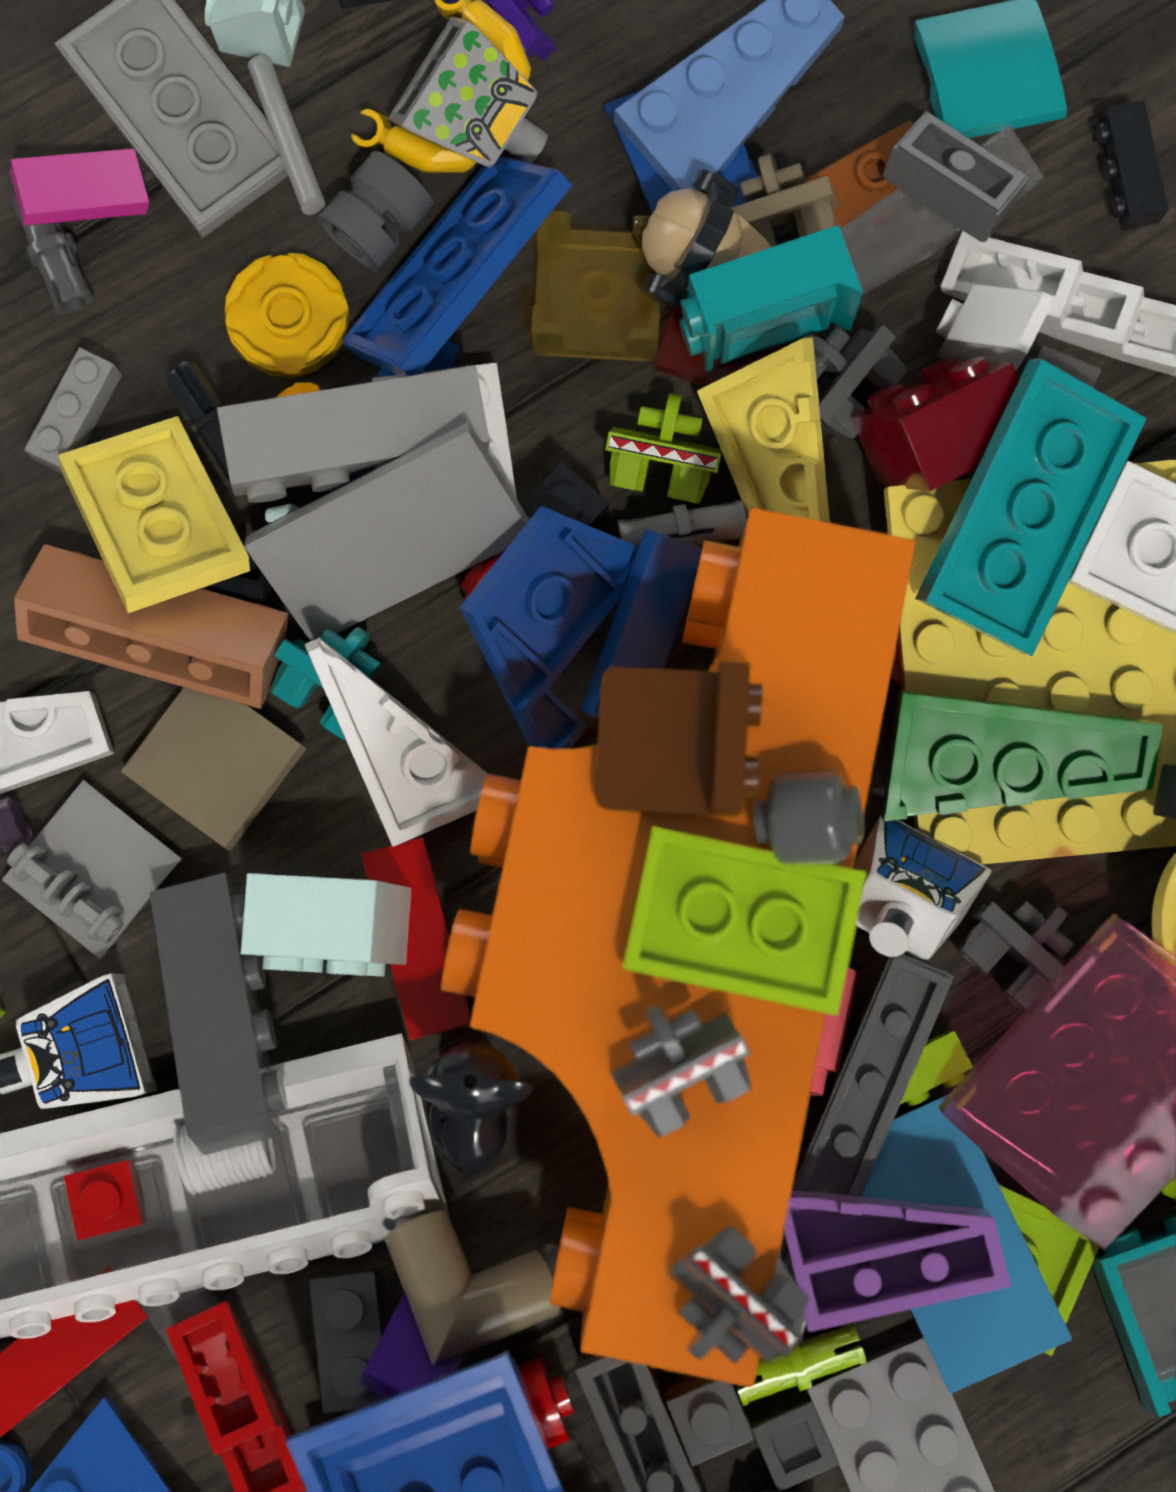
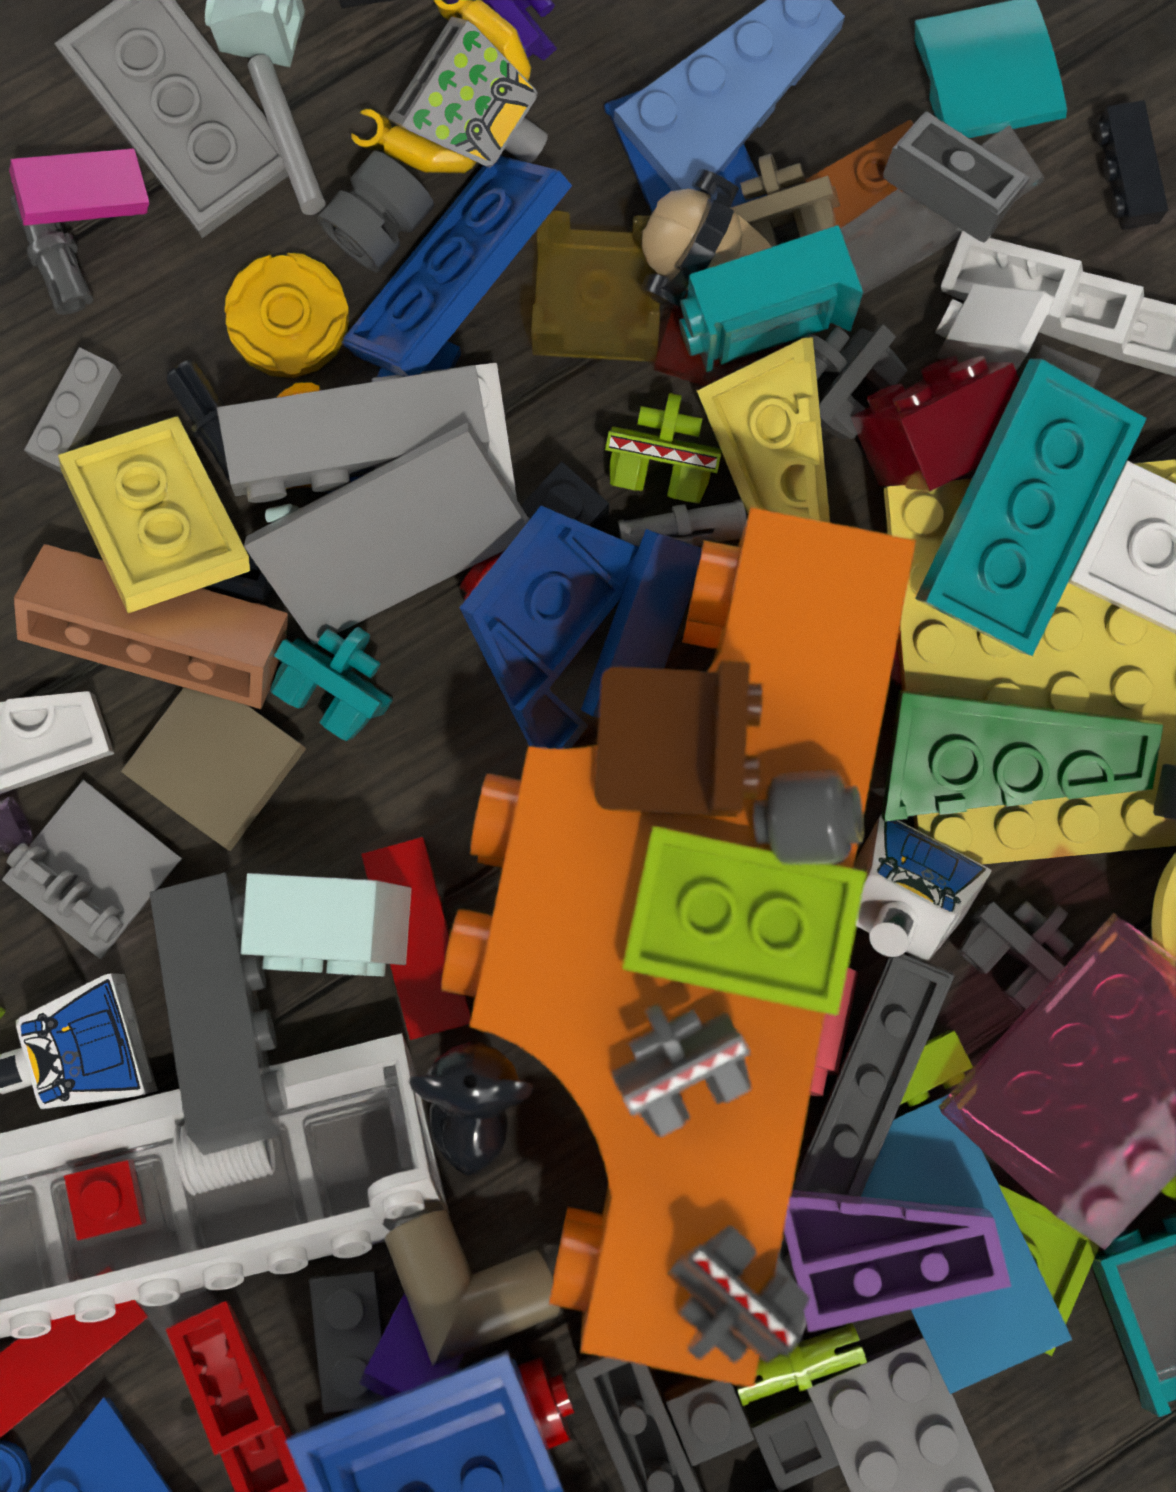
(406, 765): white wing -> none

